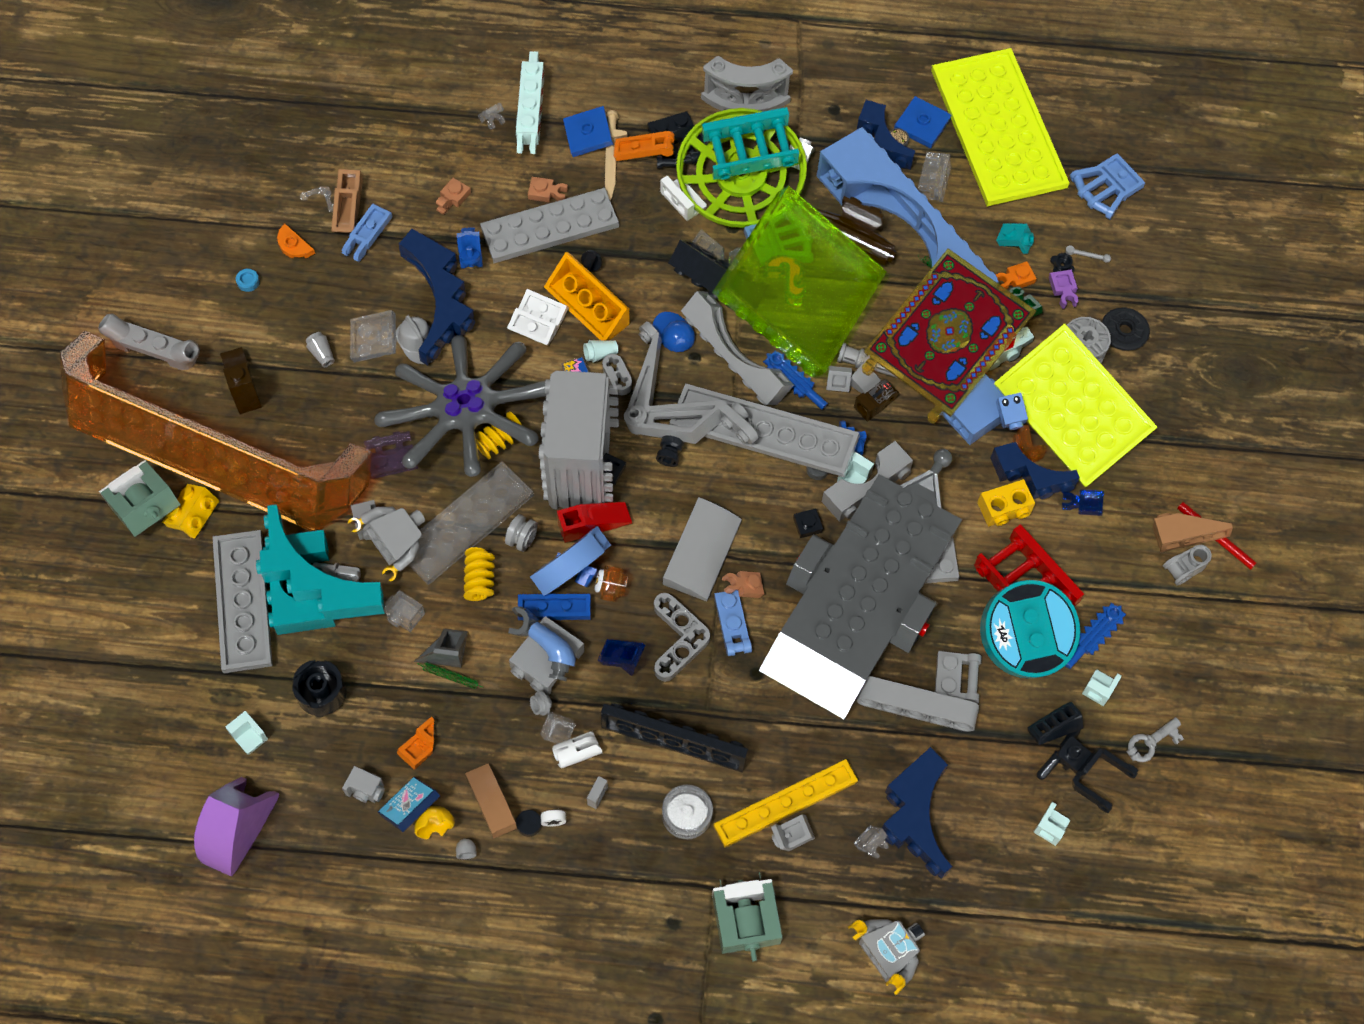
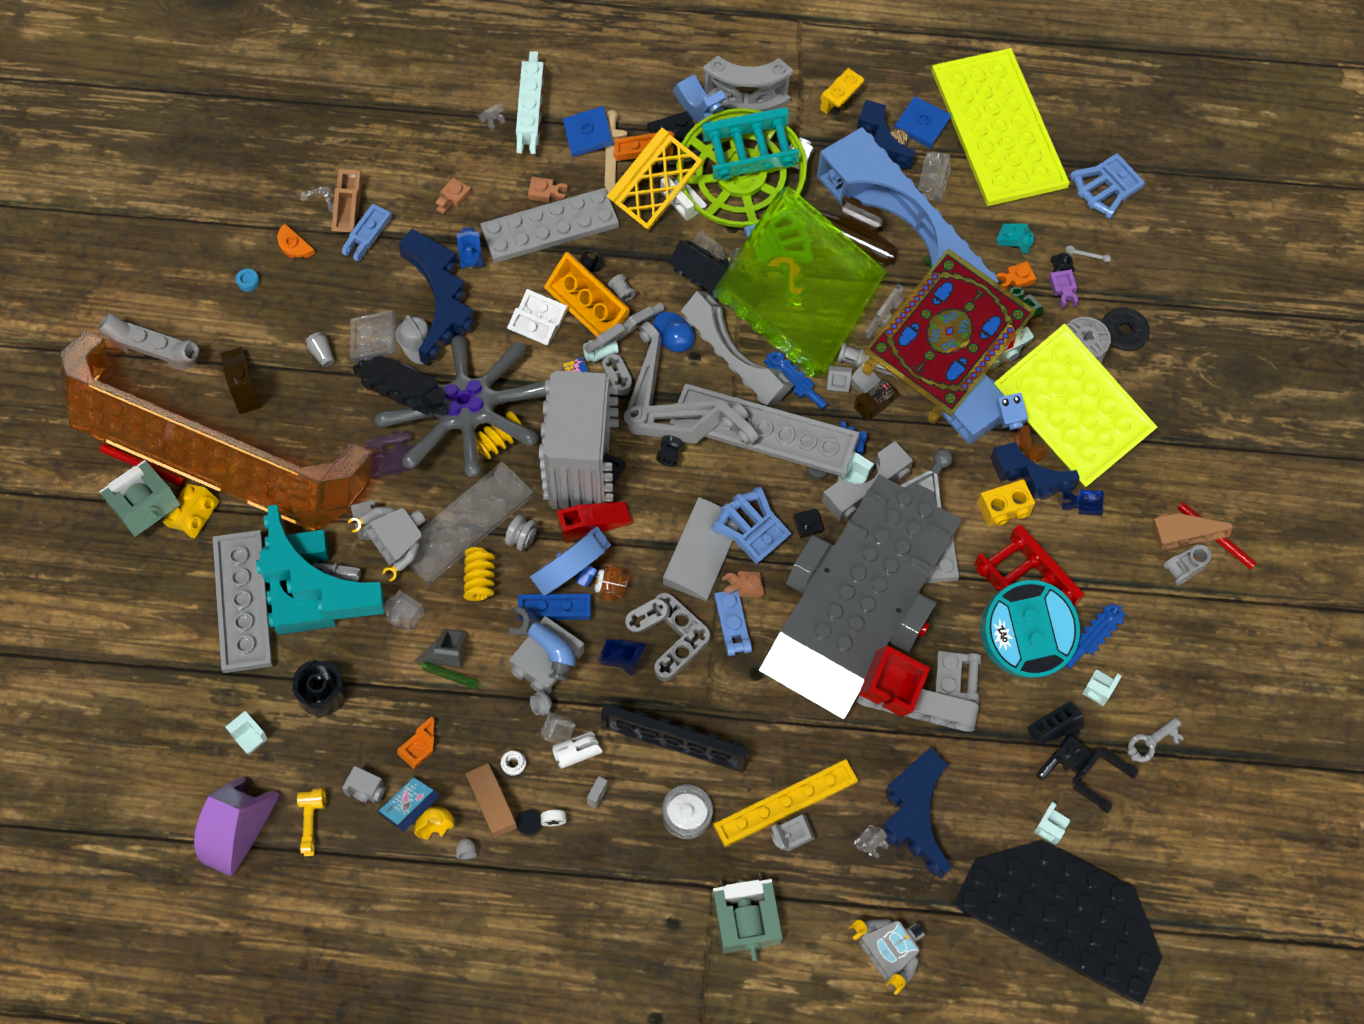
(134, 461): none -> red bar
(310, 801): none -> yellow brick
(401, 385): none -> black hinge
(508, 757): none -> white plate
(621, 288): none -> light grey bush
(621, 330): none -> light grey piece
(640, 168): none -> yellow fence
(645, 610): none -> light grey beam
(696, 100): none -> medium blue arch
(763, 536): none -> medium blue plate
(840, 90): none -> yellow bracket
(883, 314): none -> clear hinge
(894, 680): none -> red piece
(1065, 914): none -> black plate

